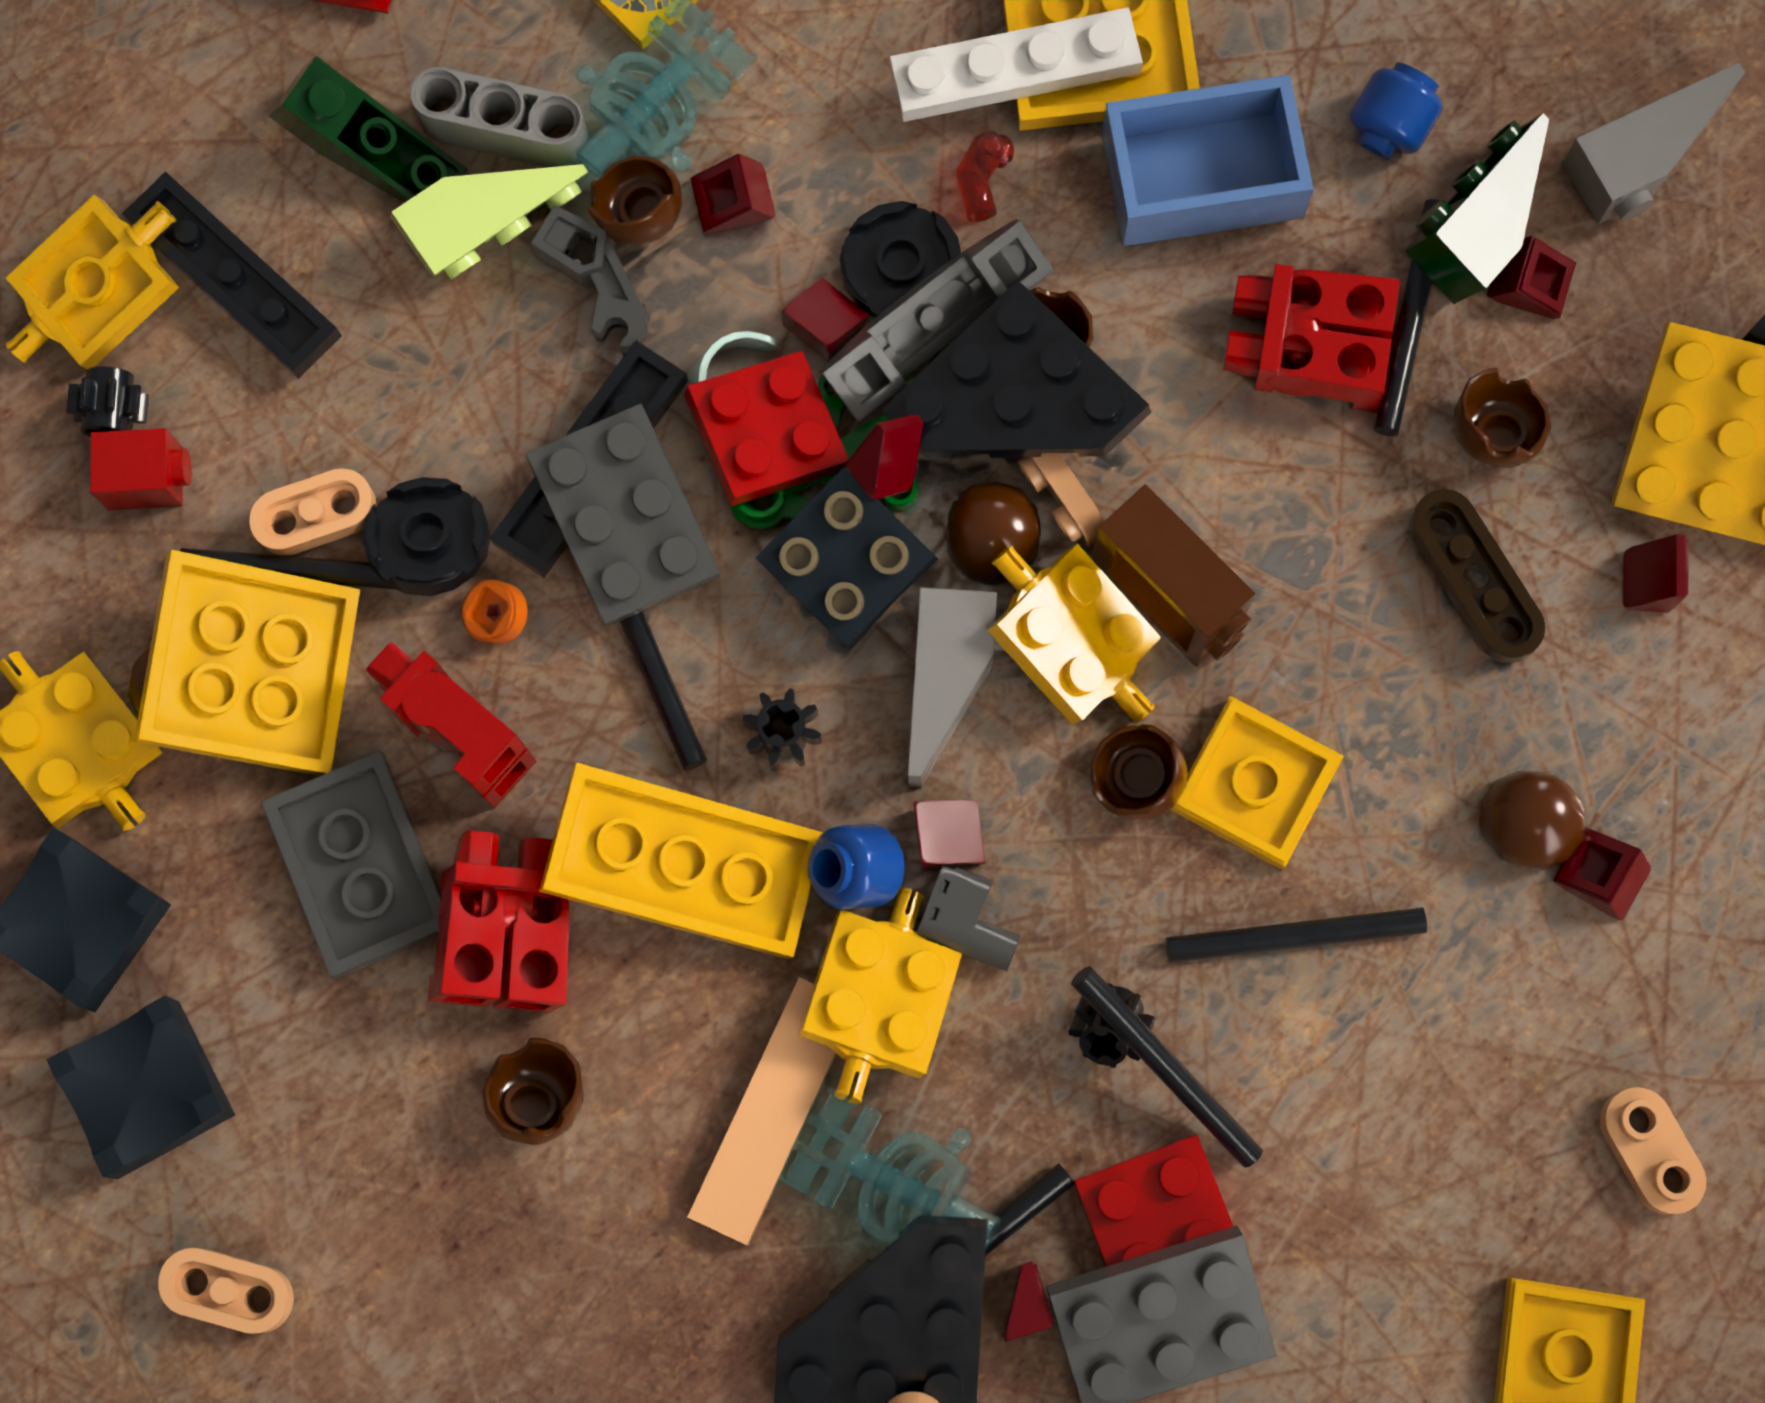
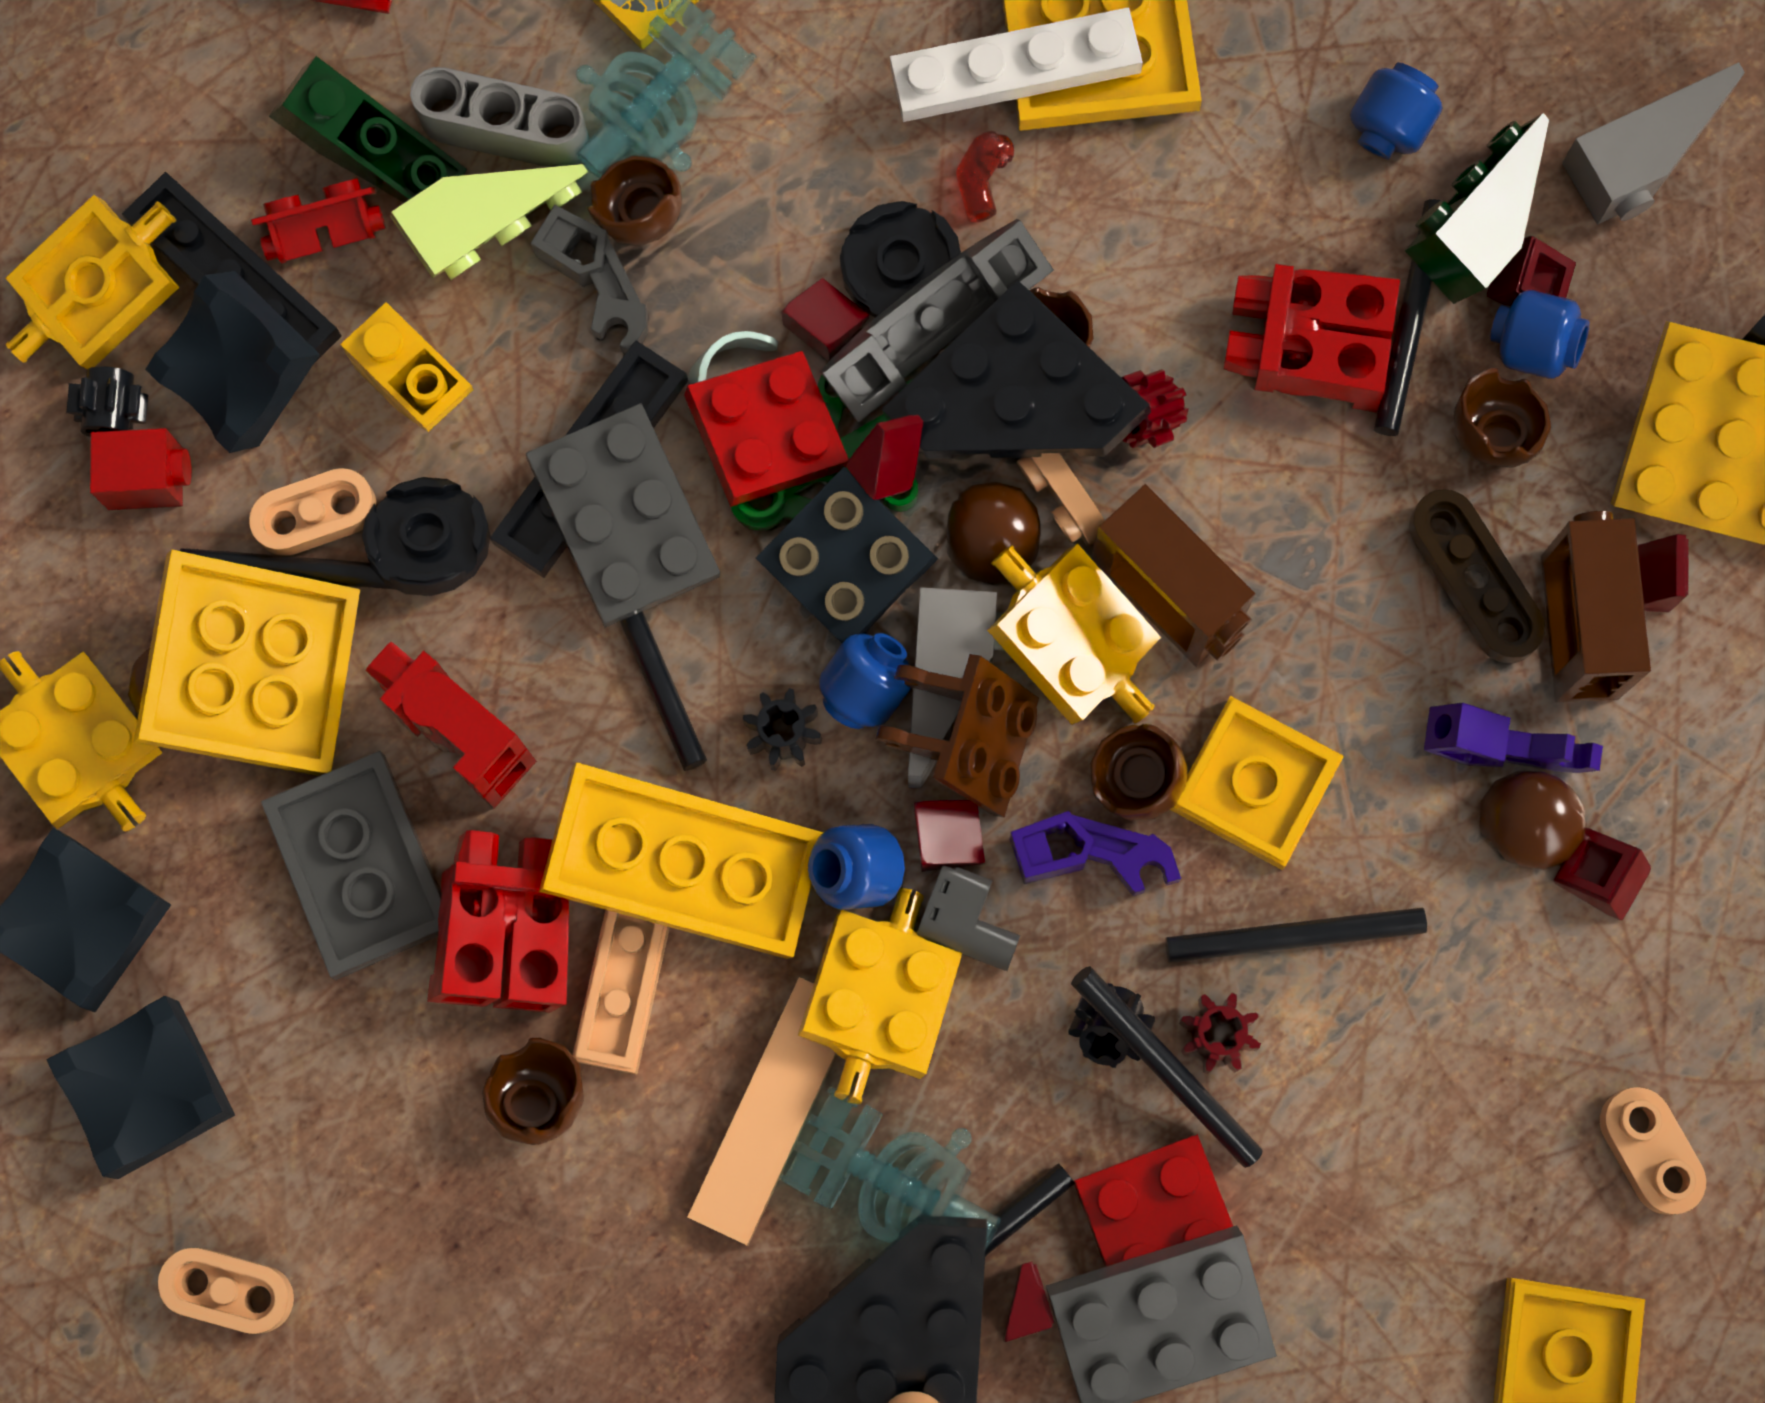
(233, 361): none -> black brick
(295, 225): none -> red hinge
(405, 368): none -> yellow slope
(494, 612): orange tile -> none
(620, 993): none -> light nougat tile
(732, 195): dark red slope -> none
(861, 682): none -> blue head
(986, 737): none -> reddish brown plate
(1120, 848): none -> dark purple piece
(1165, 404): none -> dark red gear
(1206, 160): medium blue piece -> none
(1223, 1015): none -> dark red gear
(1484, 739): none -> dark purple piece
(1540, 334): none -> blue head
(1595, 609): none -> reddish brown window

